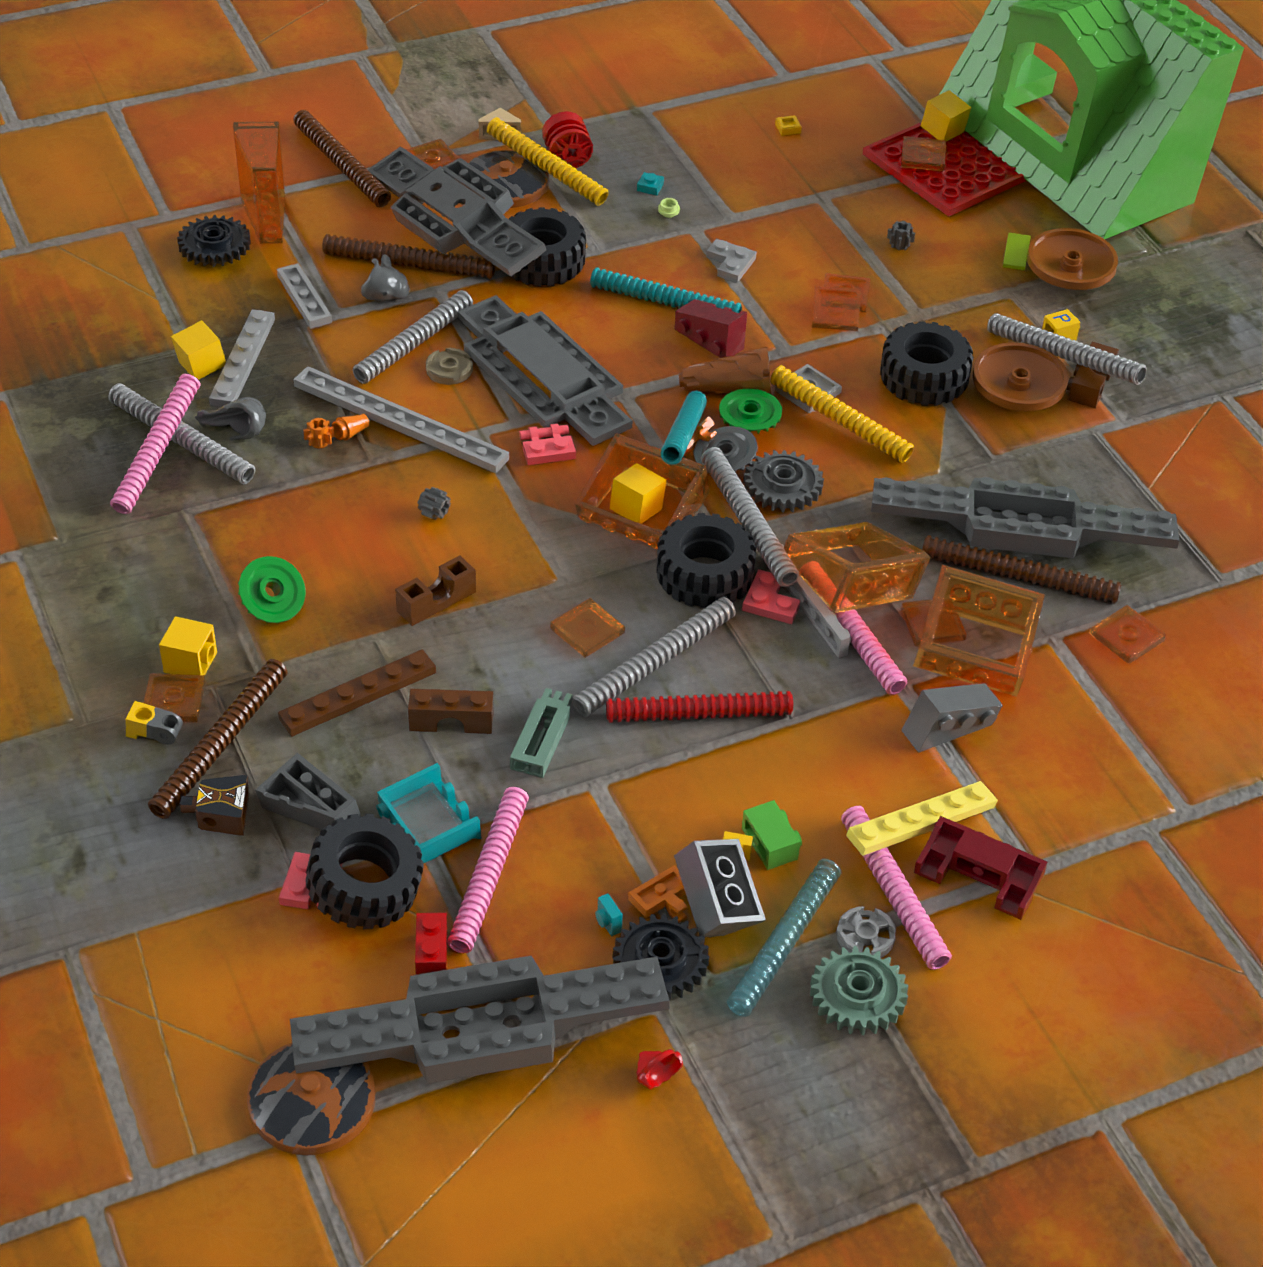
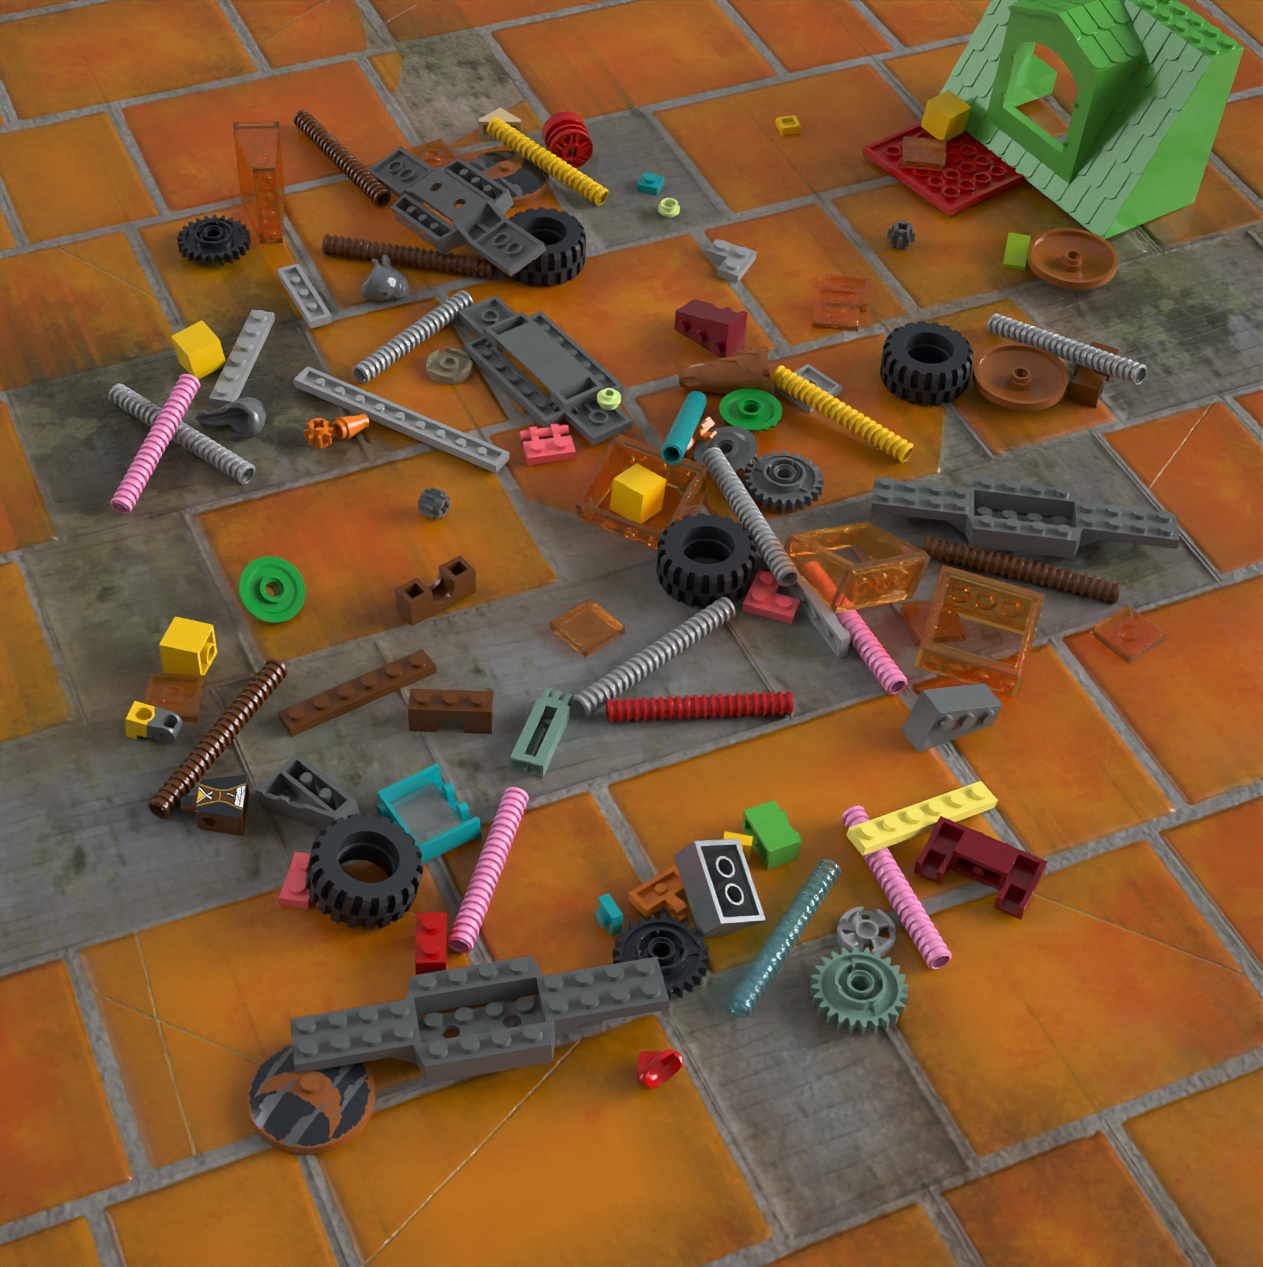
(608, 399): none -> yellowish green plate
(652, 291): teal piece -> none
(1062, 323): yellow brick -> none

